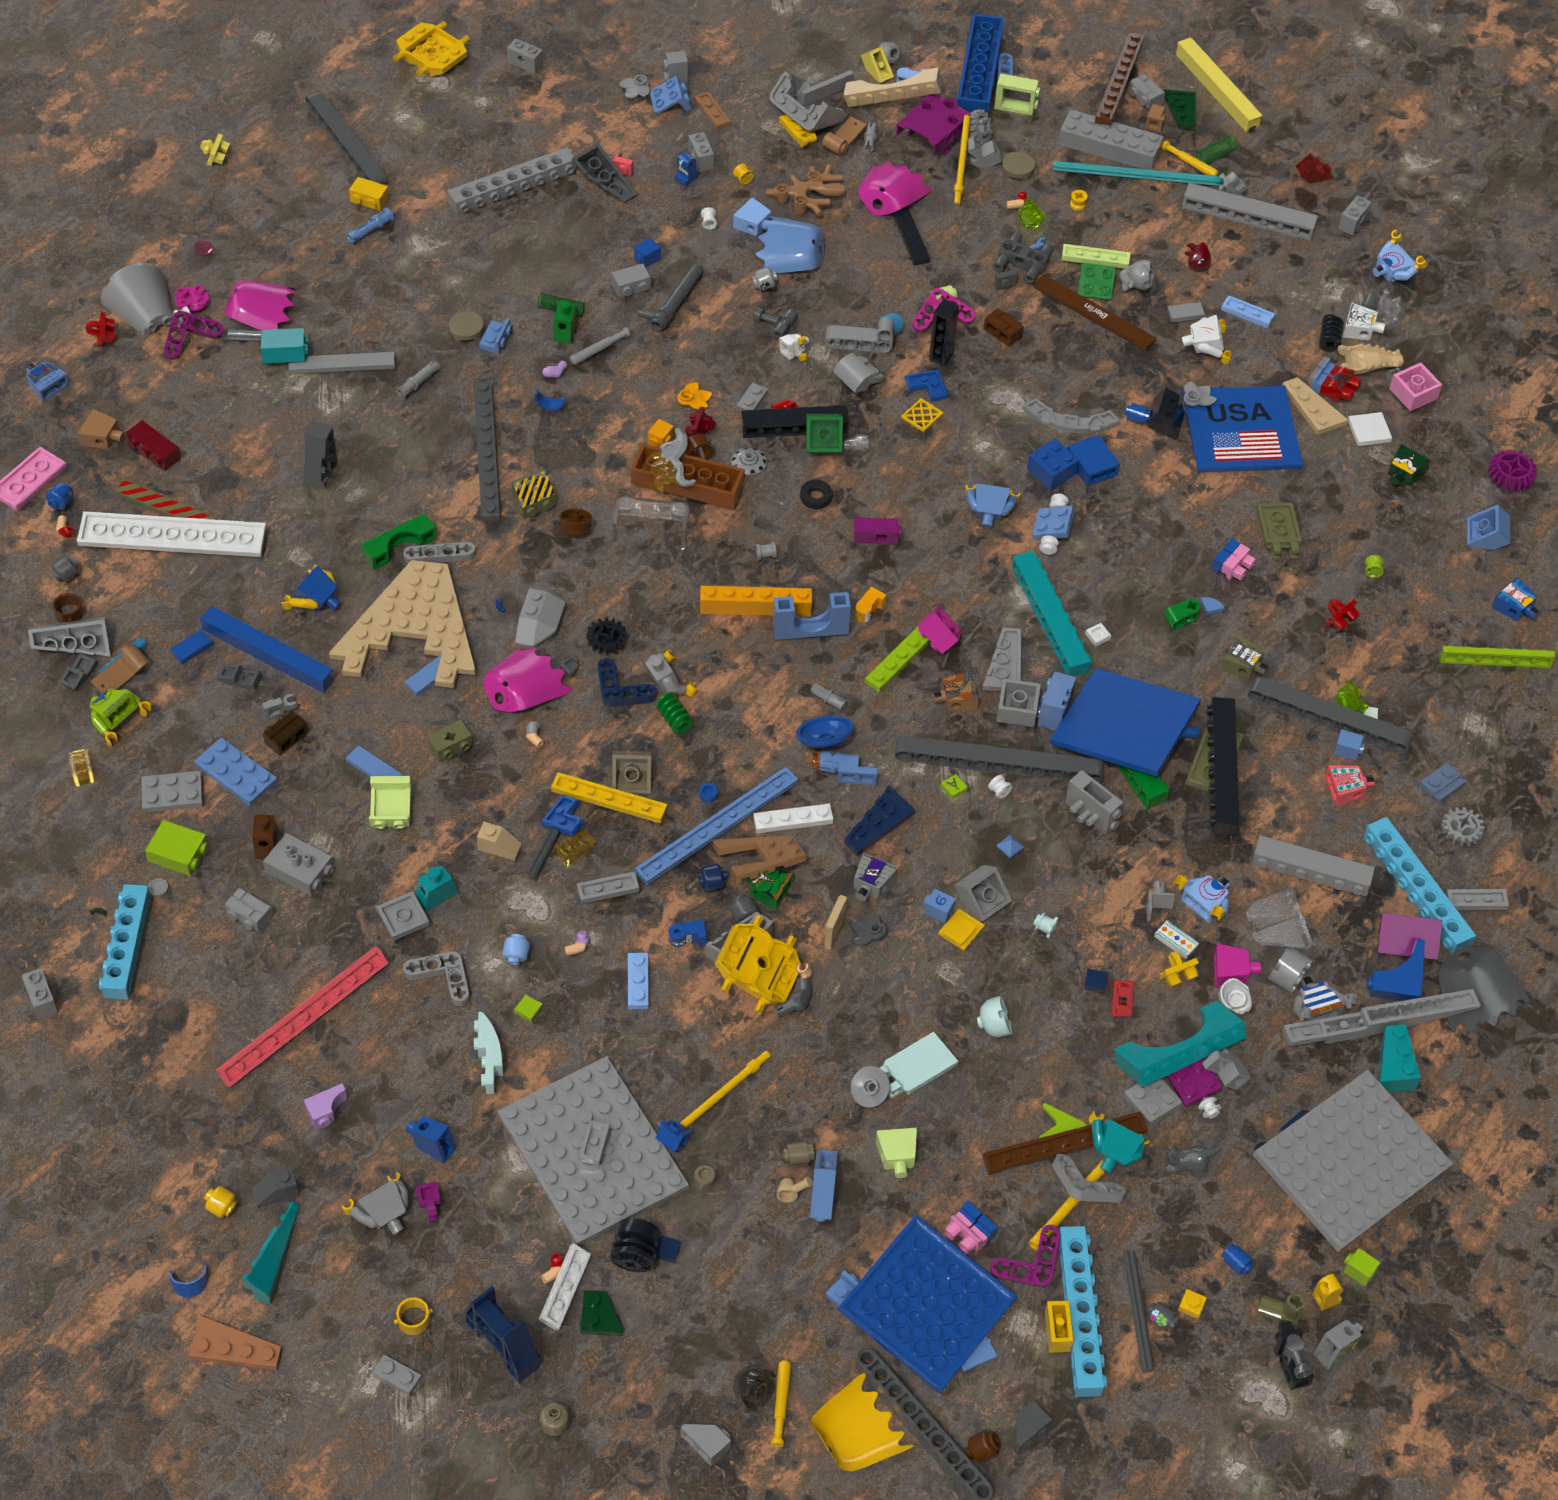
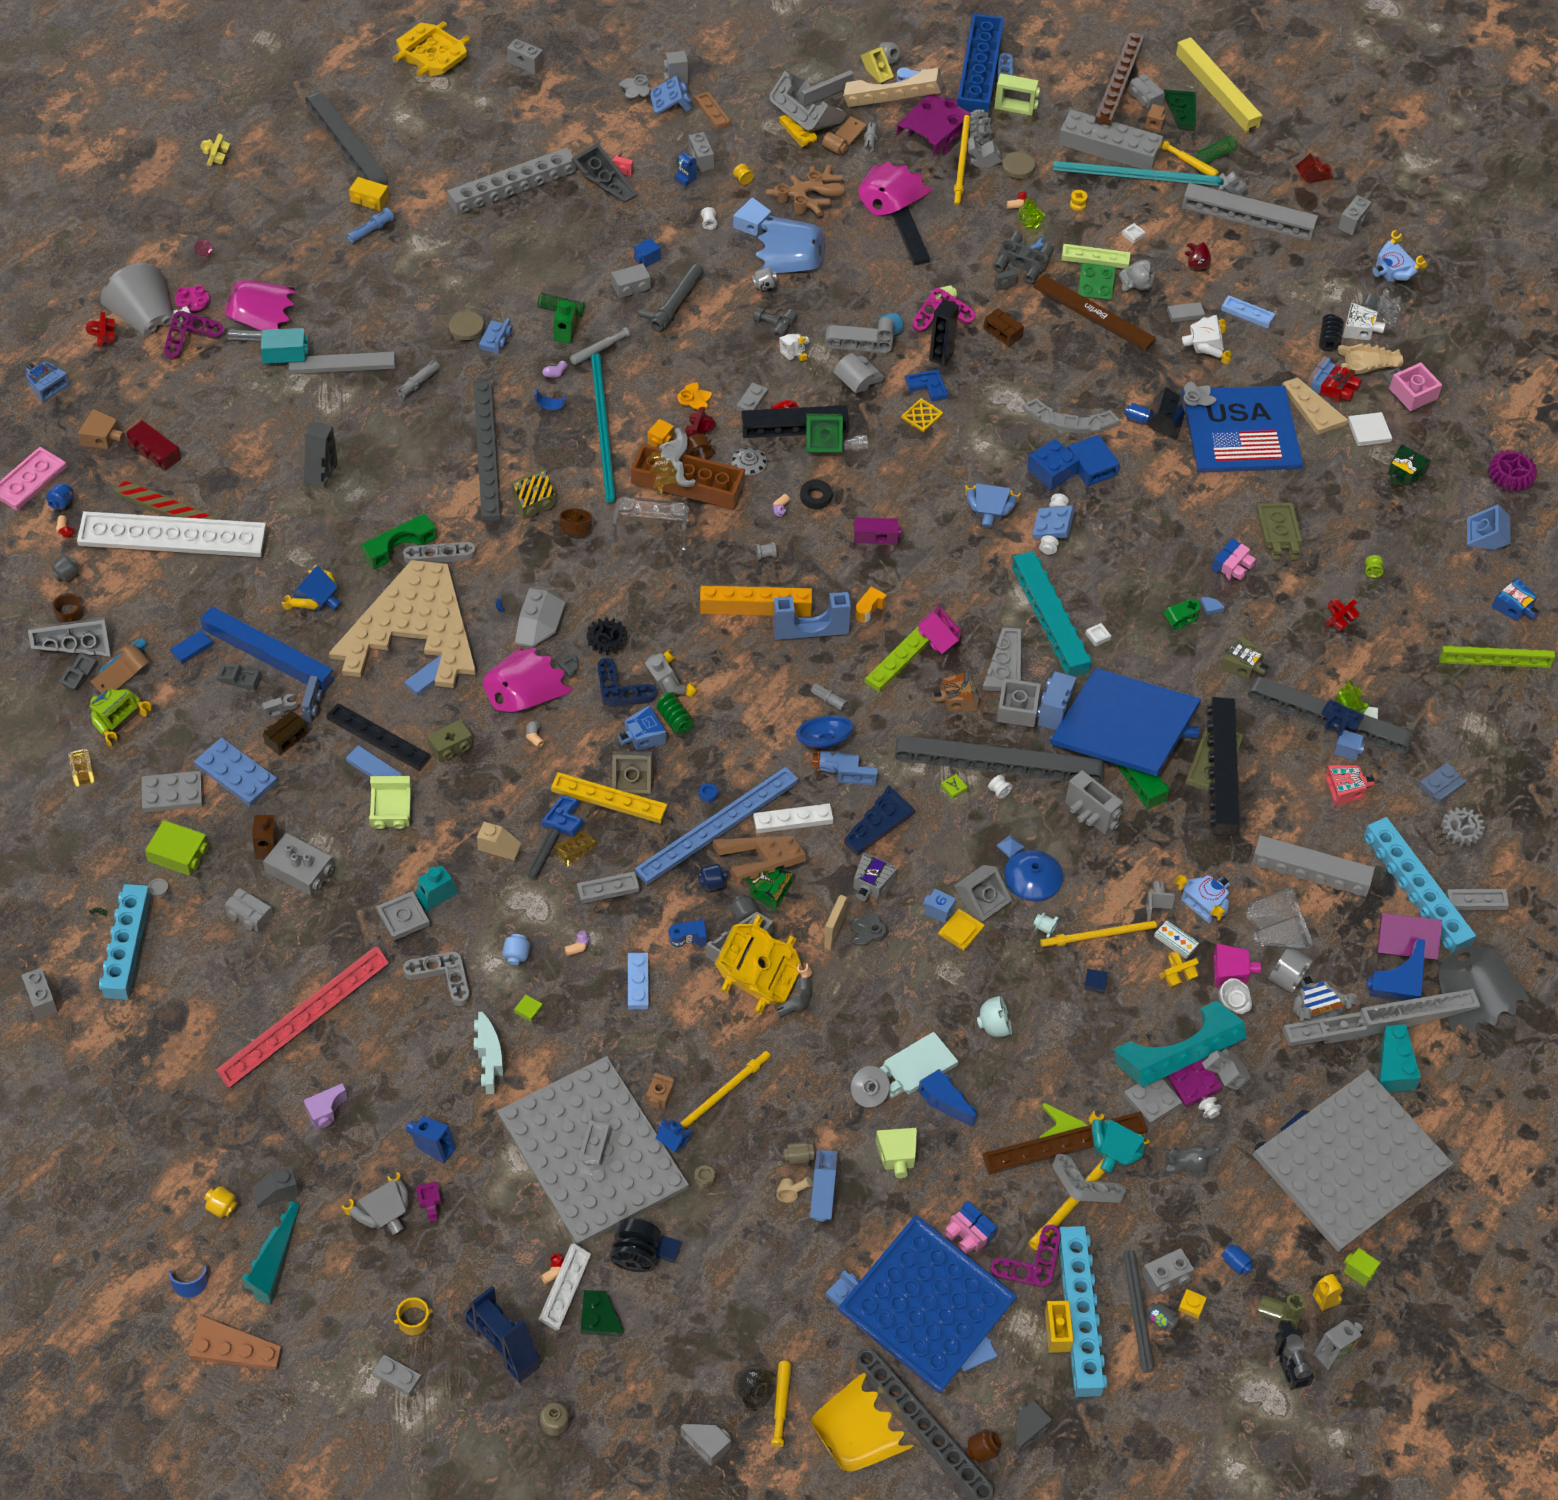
(312, 696): none -> sand blue plate
(378, 737): none -> black tile
(603, 428): none -> teal axle
(643, 730): none -> medium blue torso
(660, 1091): none -> medium nougat brick
(778, 505): none -> arm
(943, 1096): none -> blue slope
(1033, 883): none -> blue dish
(1061, 939): none -> yellow bar
(1124, 990): red hips -> none
(1133, 233): none -> white tile
(1167, 1272): none -> light grey brick
(1341, 717): none -> dark blue plate

